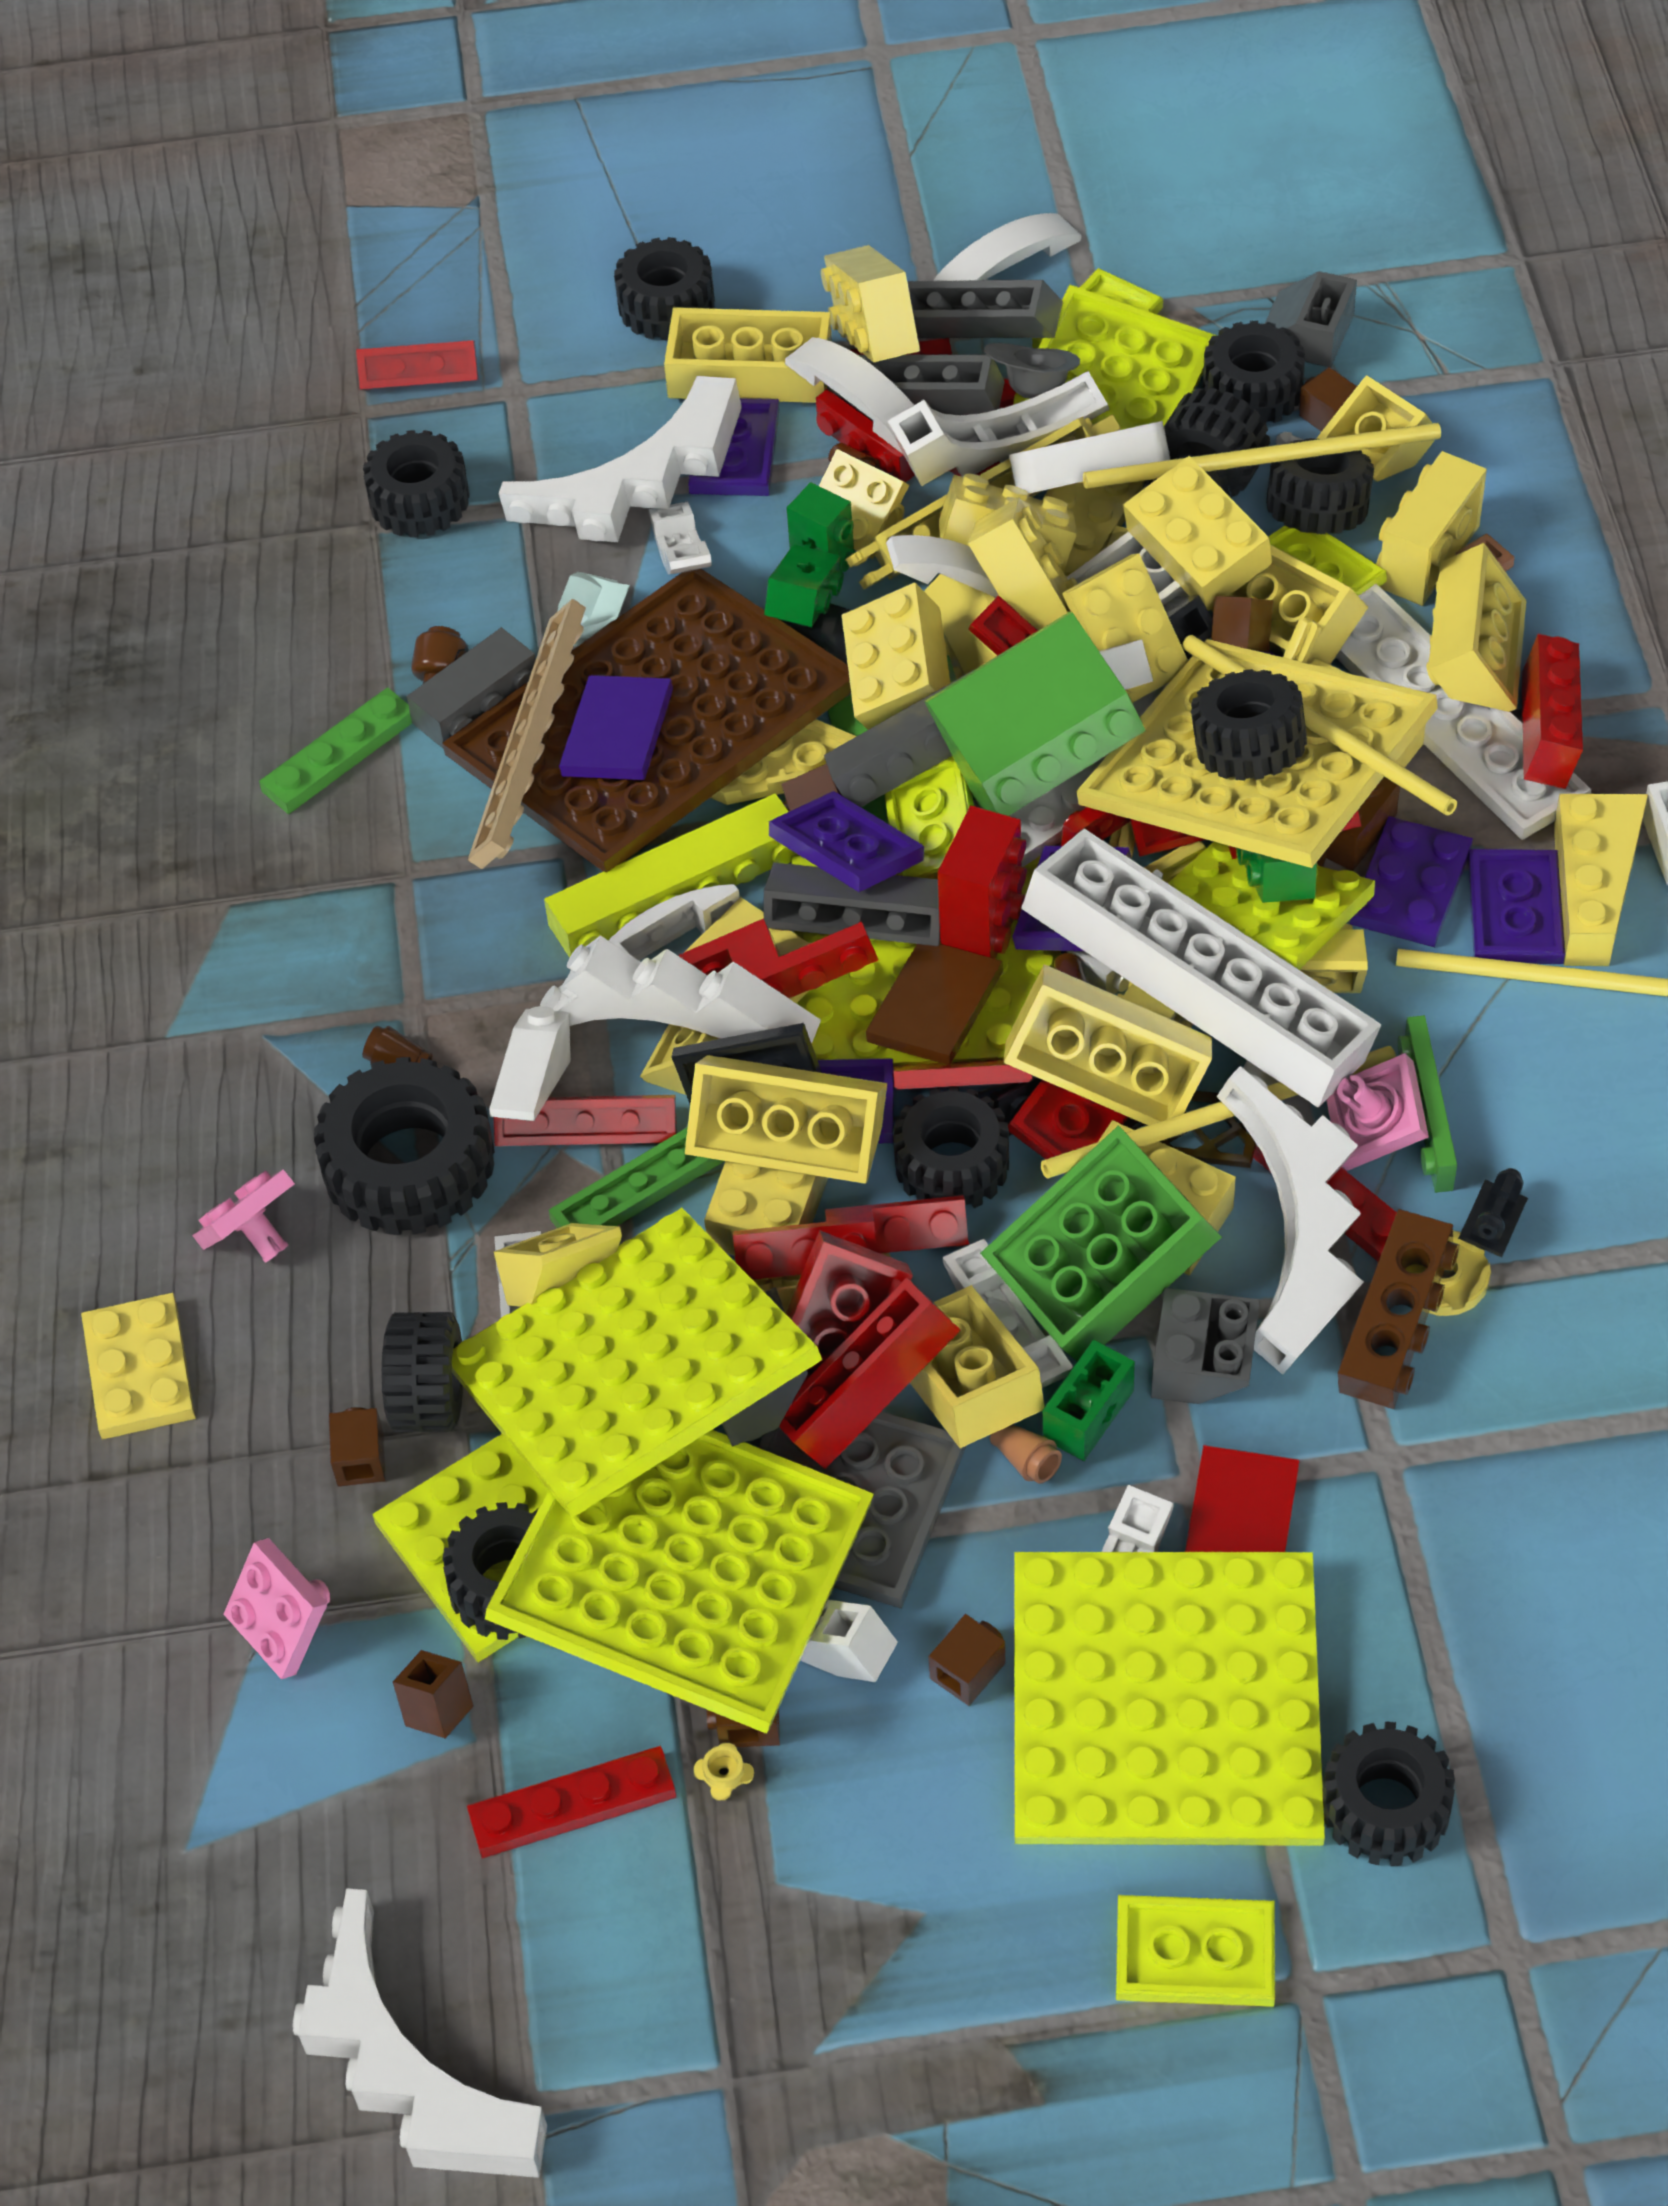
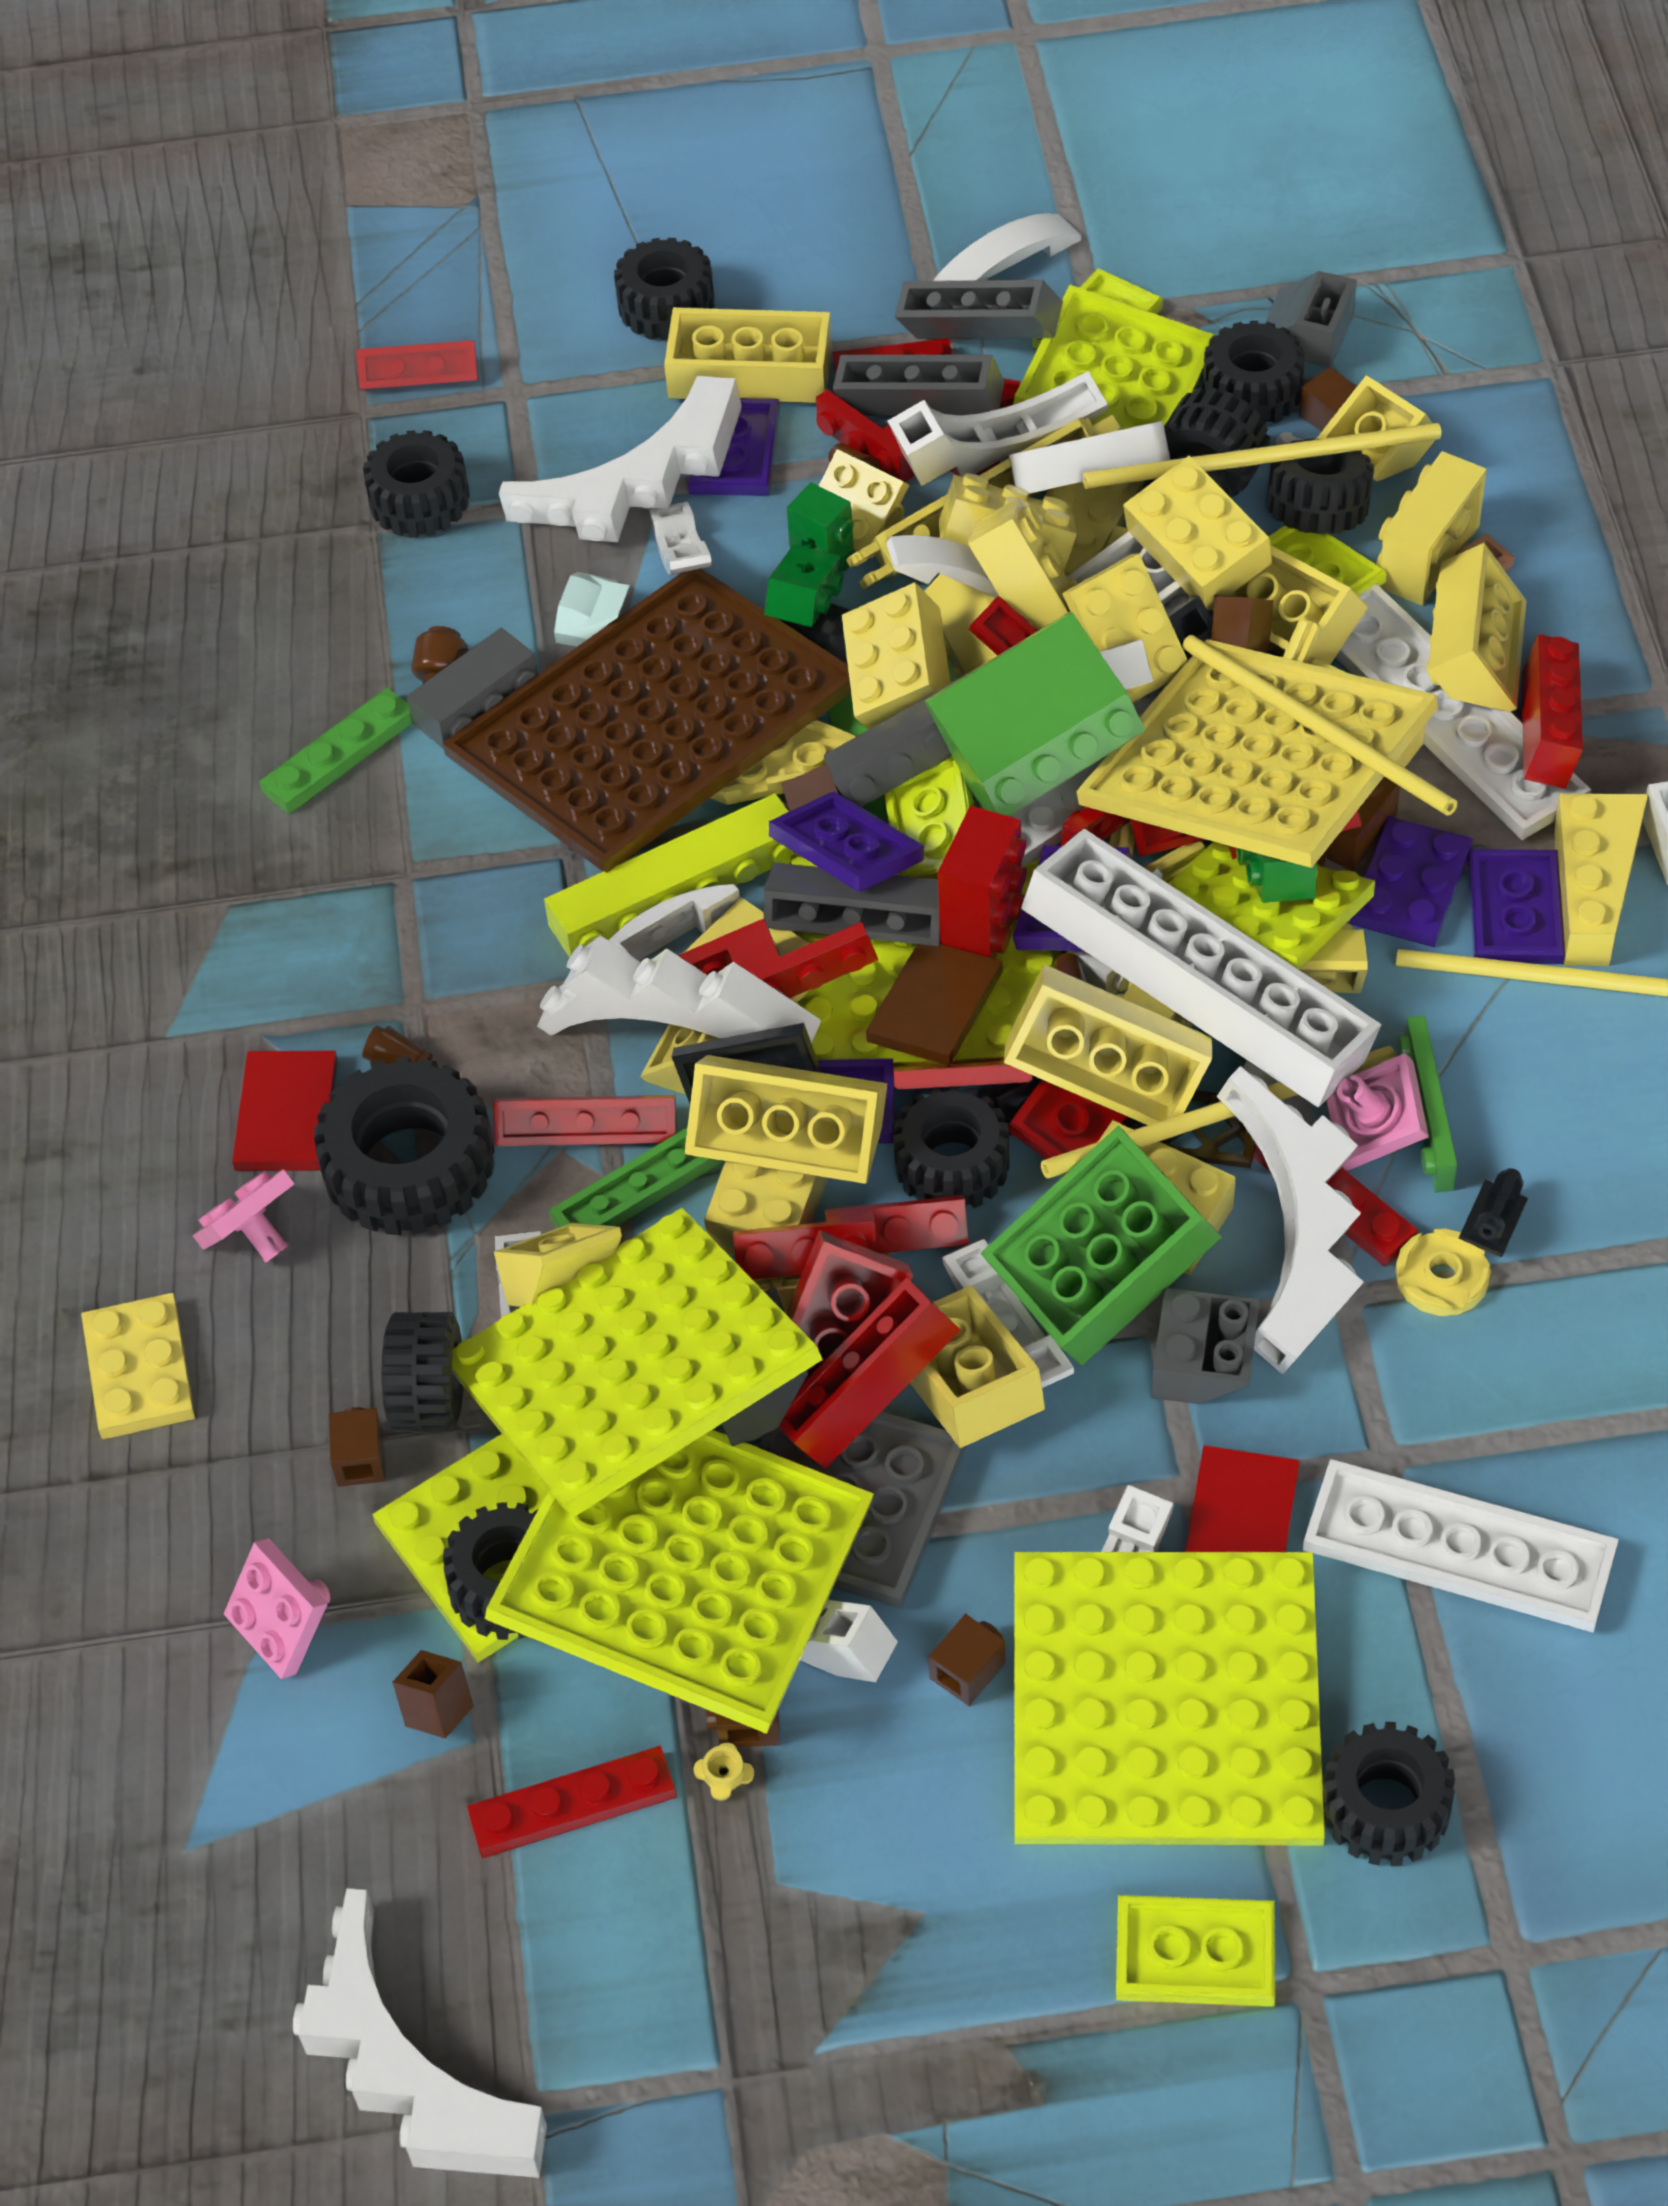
(281, 1109): none -> red tile
(524, 743): tan plate -> none
(532, 1063): white slope -> none
(616, 727): dark purple tile -> none
(853, 380): white slope -> none
(870, 303): light yellow brick -> none
(1029, 1453): nougat cone -> none
(1033, 369): dark grey piece -> none
(1088, 1400): green brick -> none
(1249, 724): black tyre -> none
(1410, 1242): reddish brown brick -> none
(1461, 1545): none -> white plate

